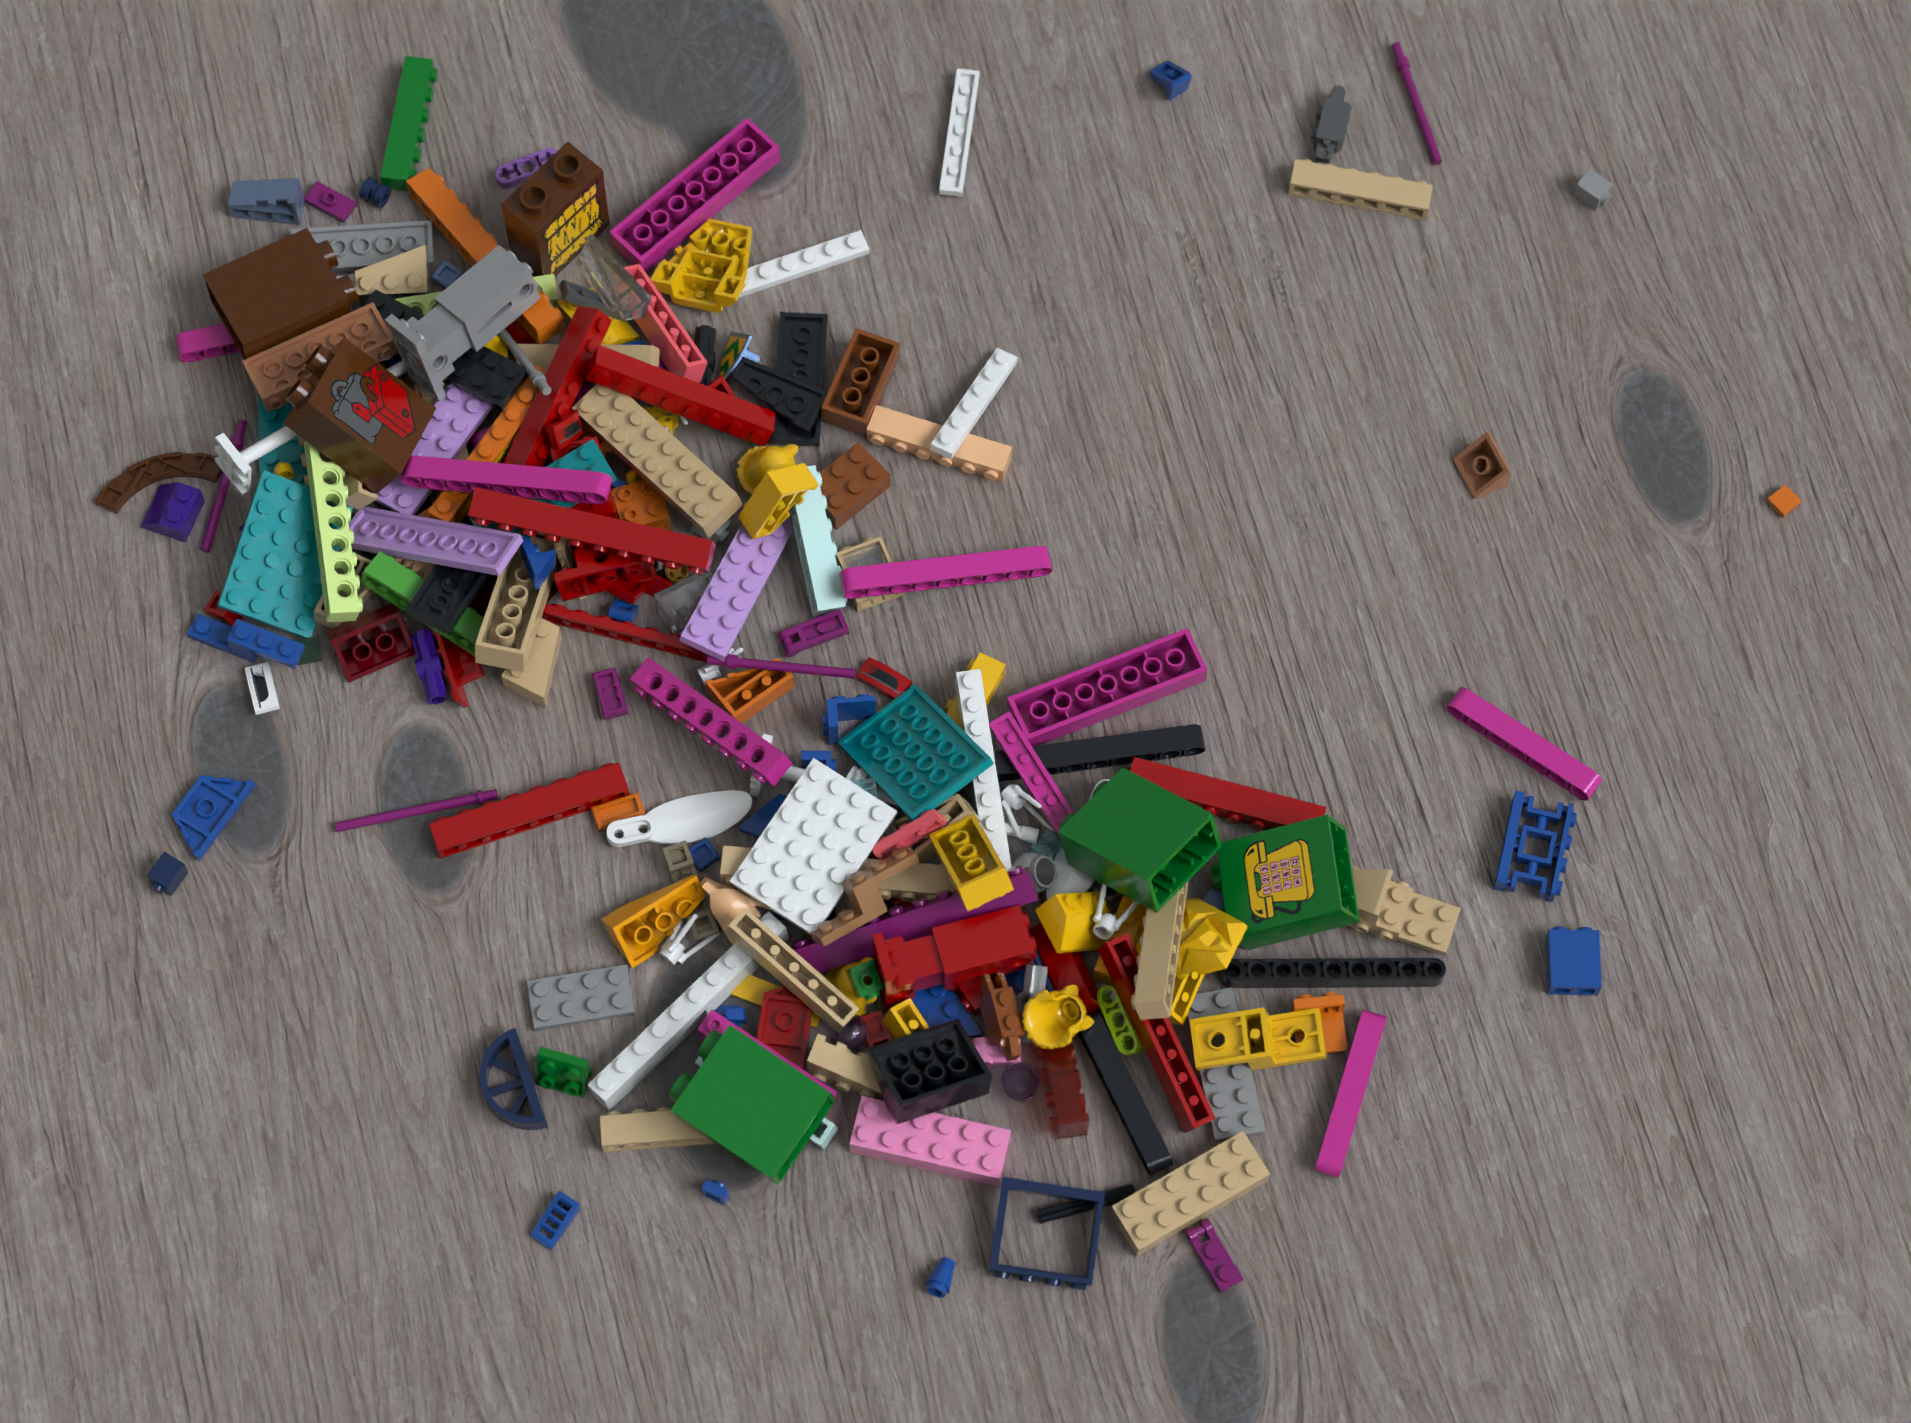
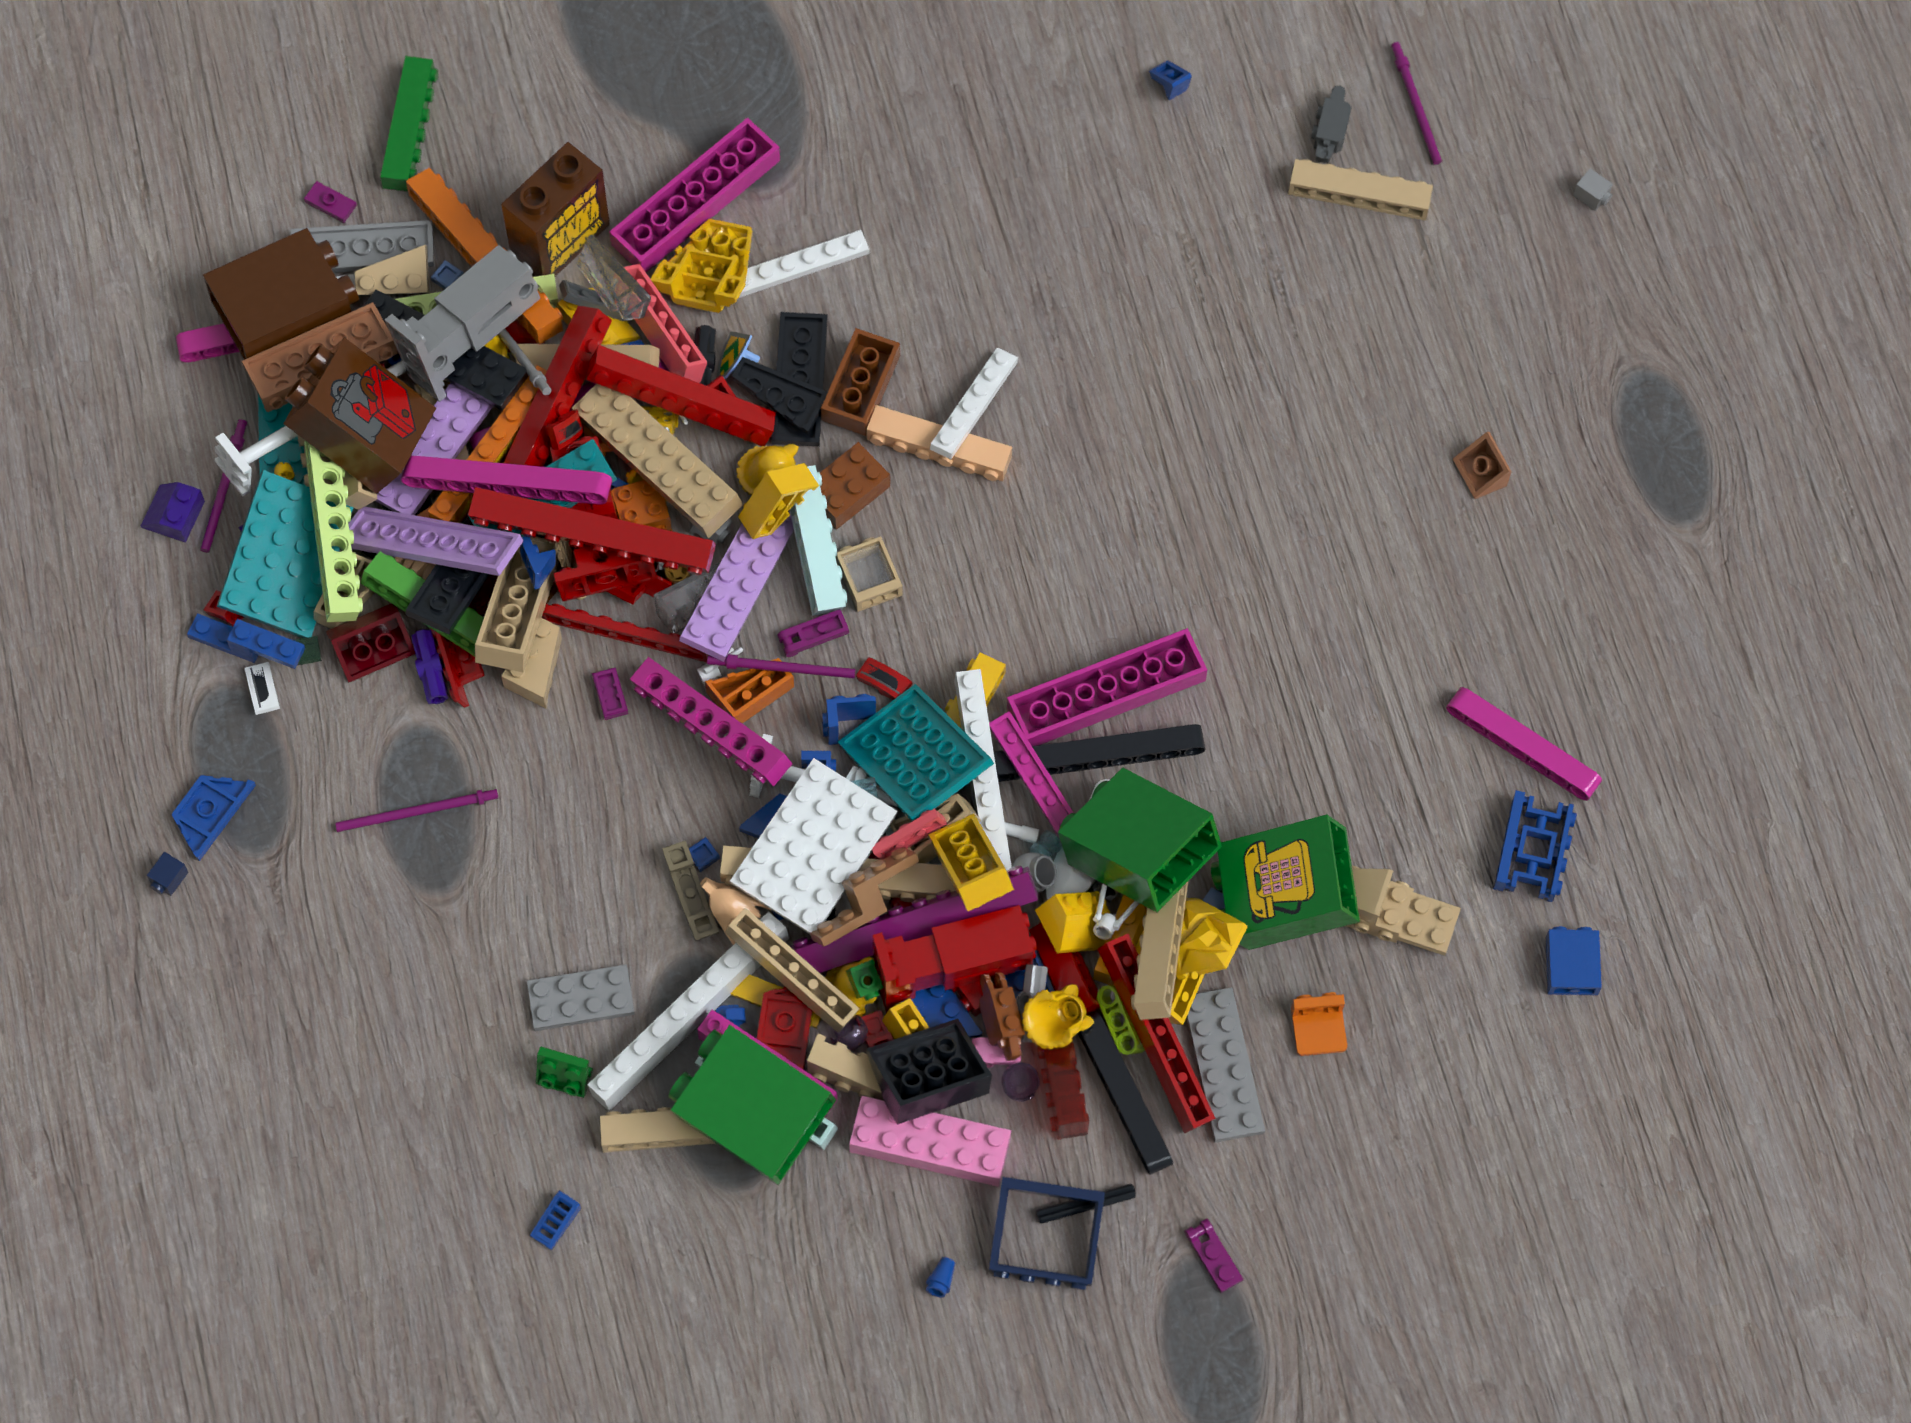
(155, 470): reddish brown tile -> none
(267, 200): sand blue wedge -> none
(375, 192): dark blue wheel -> none
(518, 164): medium lavender beam -> none
(522, 1071): dark blue window -> none
(528, 810): red brick -> none
(616, 810): orange tile -> none
(623, 611): blue plate -> none
(646, 922): light orange wedge -> none
(673, 950): white plant -> none
(683, 819): white plant -> none
(715, 1191): blue plate -> none
(945, 572): dark pink beam -> none
(959, 132): white plate -> none
(1016, 798): white plant -> none
(1189, 1193): tan brick -> none
(1228, 799): red brick -> none
(1258, 1038): yellow bracket -> none
(1342, 965): black beam -> none
(1350, 1093): dark pink beam -> none
(1783, 501): orange tile -> none

